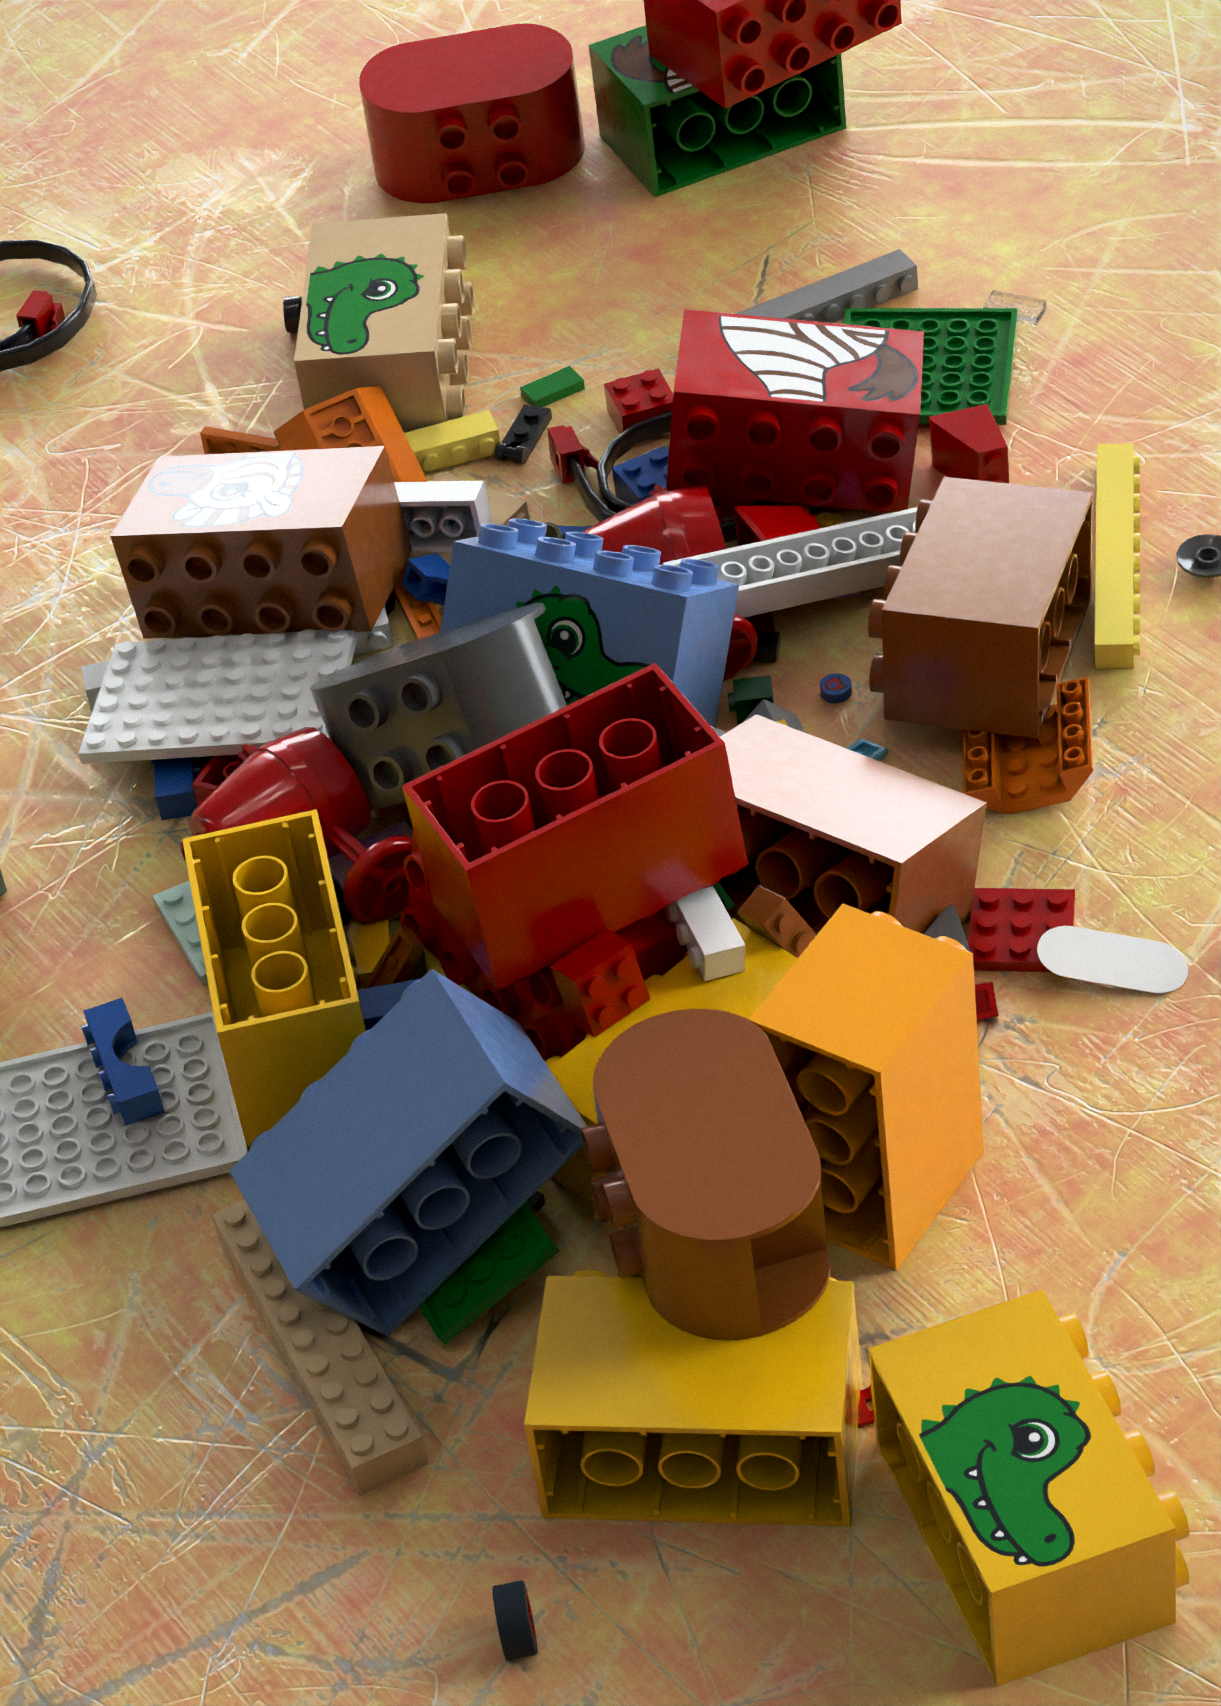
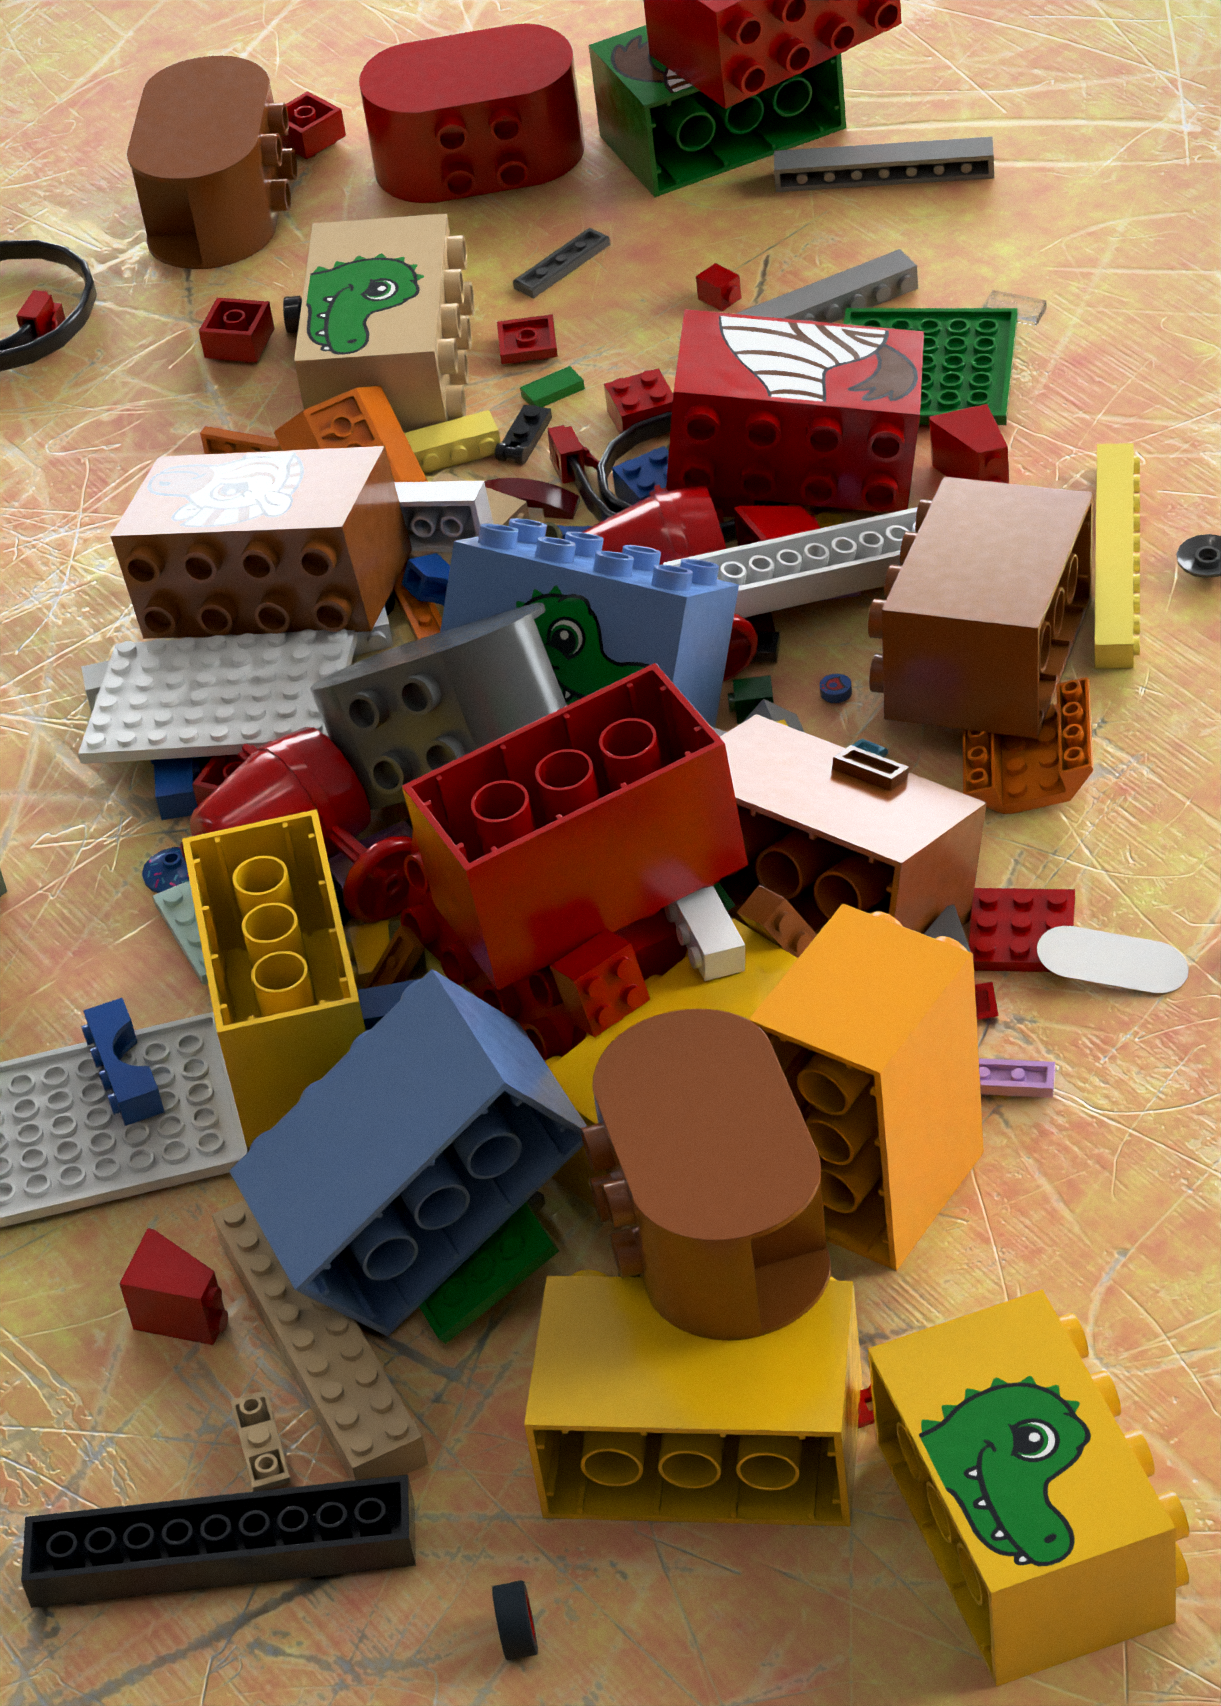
(165, 870): none -> blue dish
(172, 1292): none -> red slope
(210, 161): none -> dark orange brick
(219, 1541): none -> black brick
(236, 329): none -> red brick
(260, 1441): none -> tan slope
(312, 125): none -> red brick
(527, 339): none -> red plate
(553, 499): none -> dark red slope
(561, 262): none -> dark grey tile
(718, 287): none -> red brick
(870, 768): none -> reddish brown tile
(884, 164): none -> light grey brick
(1017, 1078): none -> lavender plate

